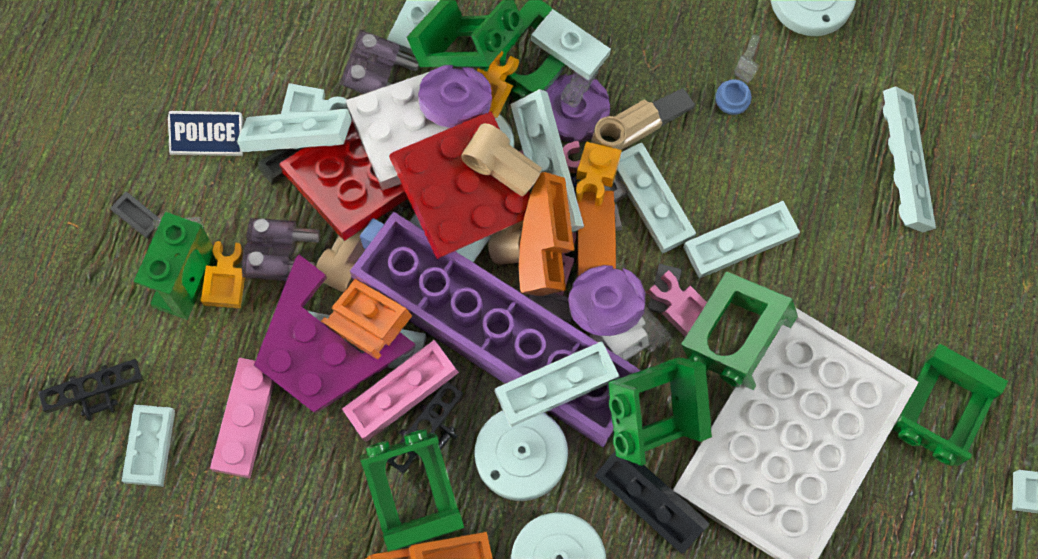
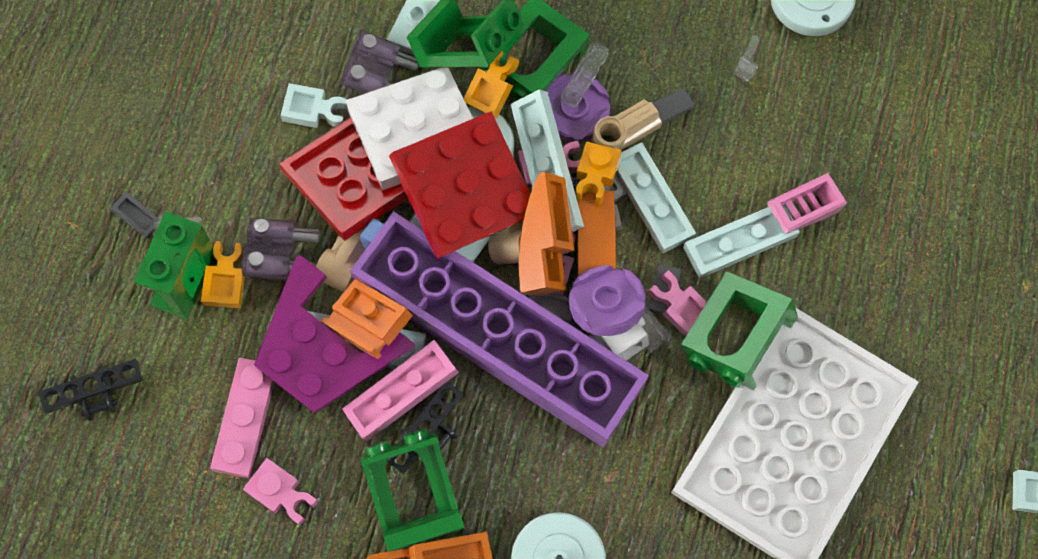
(148, 445): light aqua plate -> none
(204, 133): slope -> none
(270, 165): pearl dark grey piece -> none
(276, 488): none -> bright pink plate
(294, 130): light aqua plate -> none
(454, 95): medium lavender tile -> none
(492, 154): tan piece -> none
(521, 459): light aqua wheel -> none
(556, 384): light aqua plate -> none
(570, 44): light aqua plate -> none
(653, 501): black plate -> none
(689, 408): green panel -> none
(733, 97): medium blue plate -> none
(825, 190): none -> bright pink slope
(909, 160): light aqua plate -> none
(965, 373): green panel -> none

